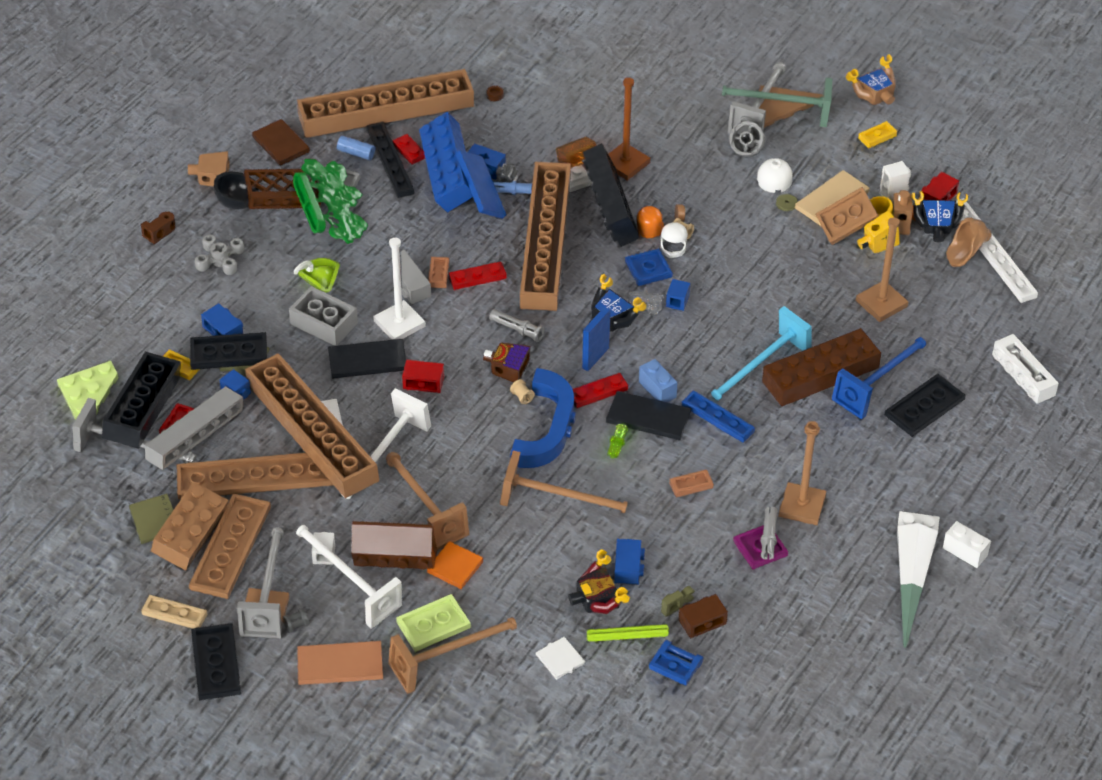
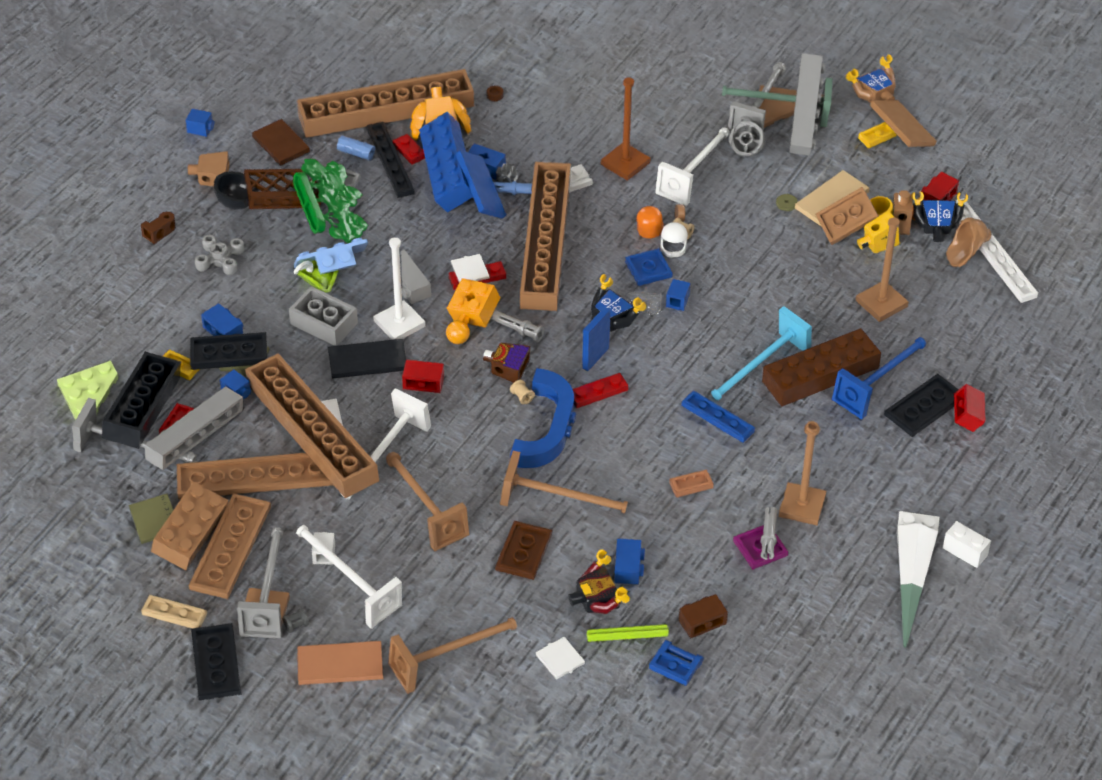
(199, 122): none -> blue brick
(334, 258): none -> light blue bracket
(393, 545): slope -> none
(433, 622): yellowish green plate -> none
(436, 106): none -> light orange torso
(438, 272): nougat plate -> none
(455, 565): orange tile -> none
(470, 268): none -> white piece
(470, 304): none -> light orange brick
(523, 550): none -> reddish brown tile
(573, 152): clear orange brick -> none
(610, 195): black brick -> none
(617, 441): clear neon green axle -> none
(648, 415): black tile -> none
(657, 381): medium blue brick -> none
(674, 601): olive plate -> none
(677, 183): none -> white tile
(774, 175): white cylinder -> none
(806, 104): none -> light grey brick
(894, 179): white brick -> none
(903, 123): none -> medium nougat tile
(969, 407): none -> red brick
(1025, 369): white brick -> none

